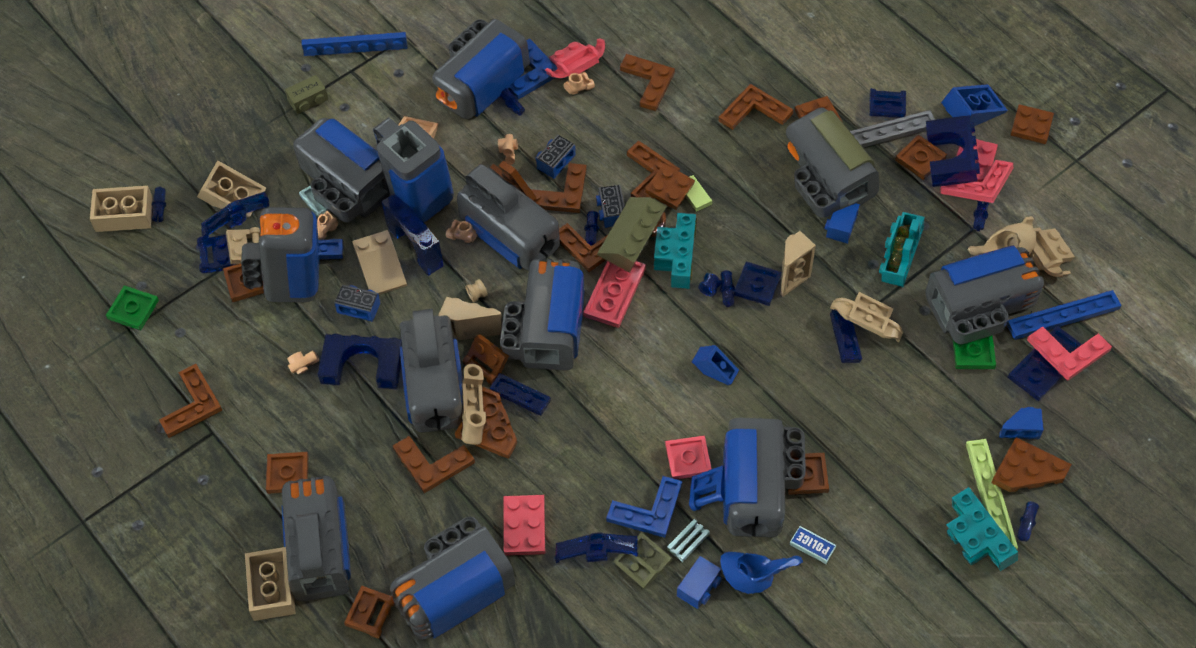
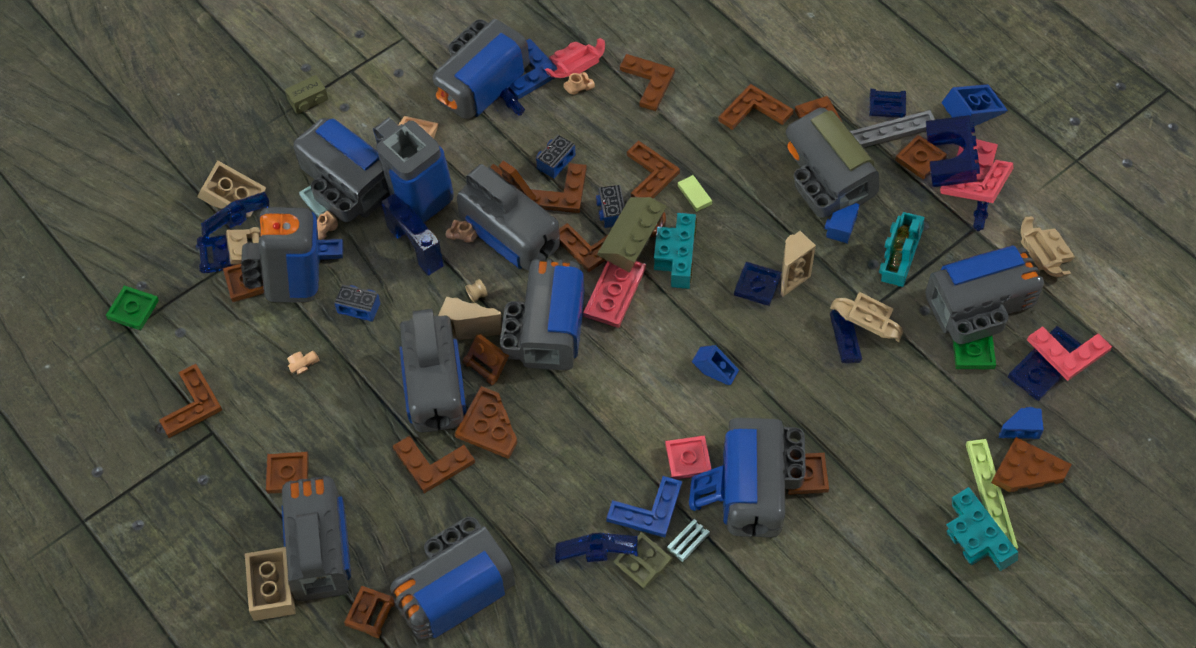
(121, 208): tan brick -> none
(158, 204): clear blue axle -> none
(340, 348): clear blue arch -> none
(353, 44): blue plate -> none
(379, 262): tan slope -> none
(472, 405): tan plate -> none
(507, 146): light nougat plate -> none
(520, 394): clear blue plate -> none
(524, 525): coral plate -> none
(591, 227): clear blue axle -> none
(669, 186): dark orange plate -> none
(699, 582): blue brick -> none
(709, 285): clear blue wheel -> none
(727, 288): clear blue axle -> none
(753, 572): blue hat -> none
(812, 545): tile -> none
(1016, 234): tan hat -> none
(1027, 521): clear blue axle -> none
(1032, 124): dark orange plate -> none
(1064, 314): blue plate -> none

